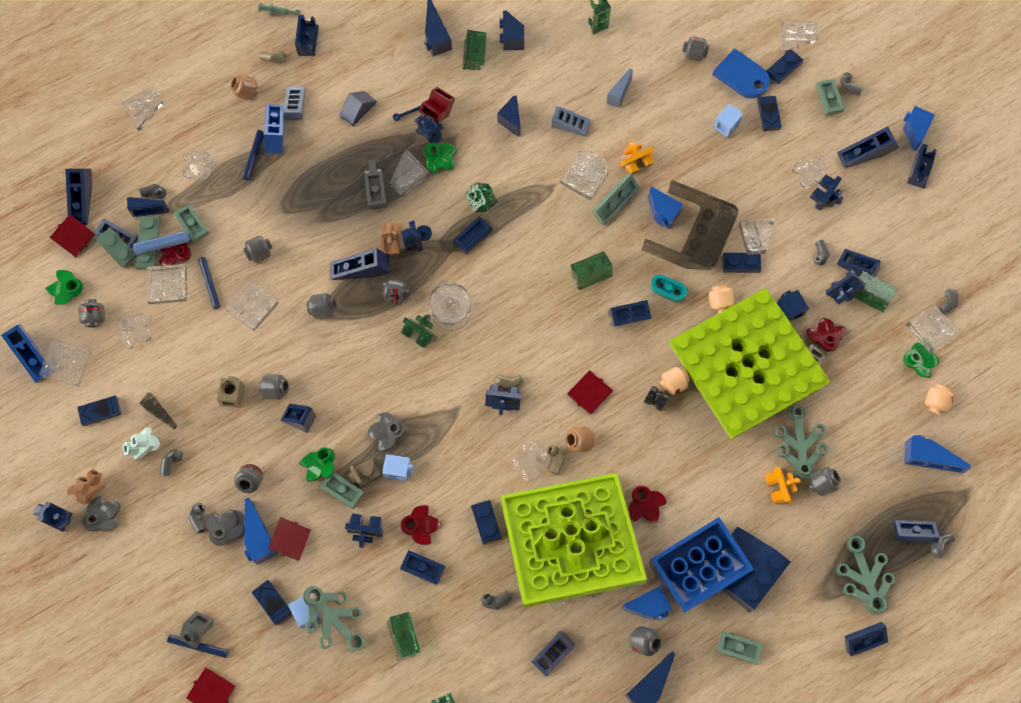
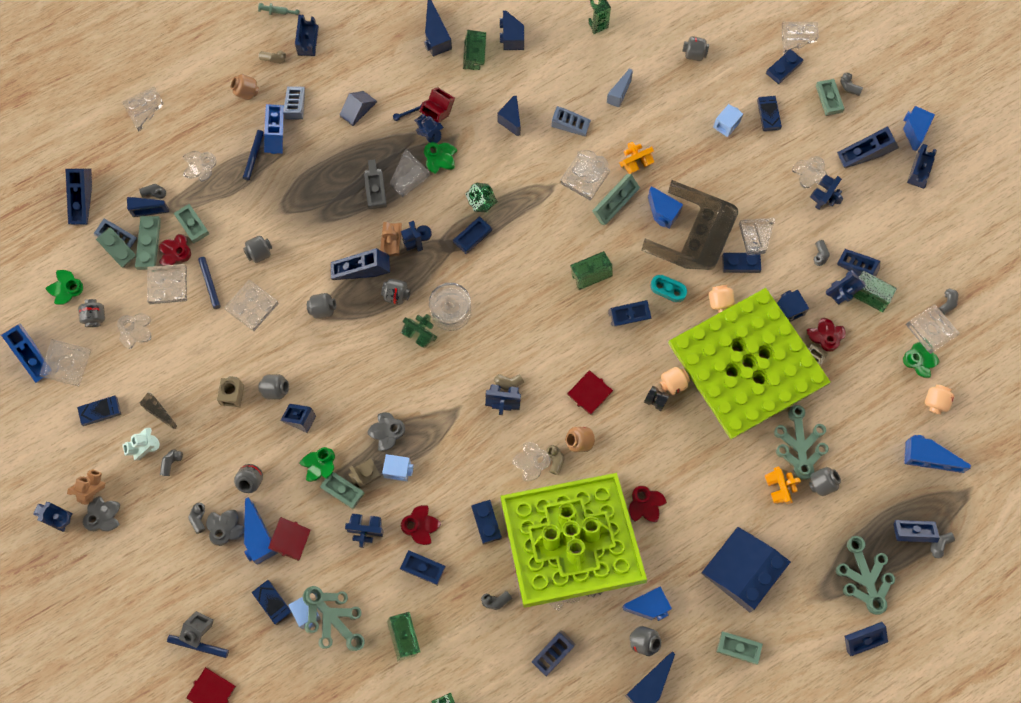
(72, 235): dark red piece -> none
(161, 242): medium blue axle -> none
(700, 565): blue slope -> none
(741, 74): blue tile -> none

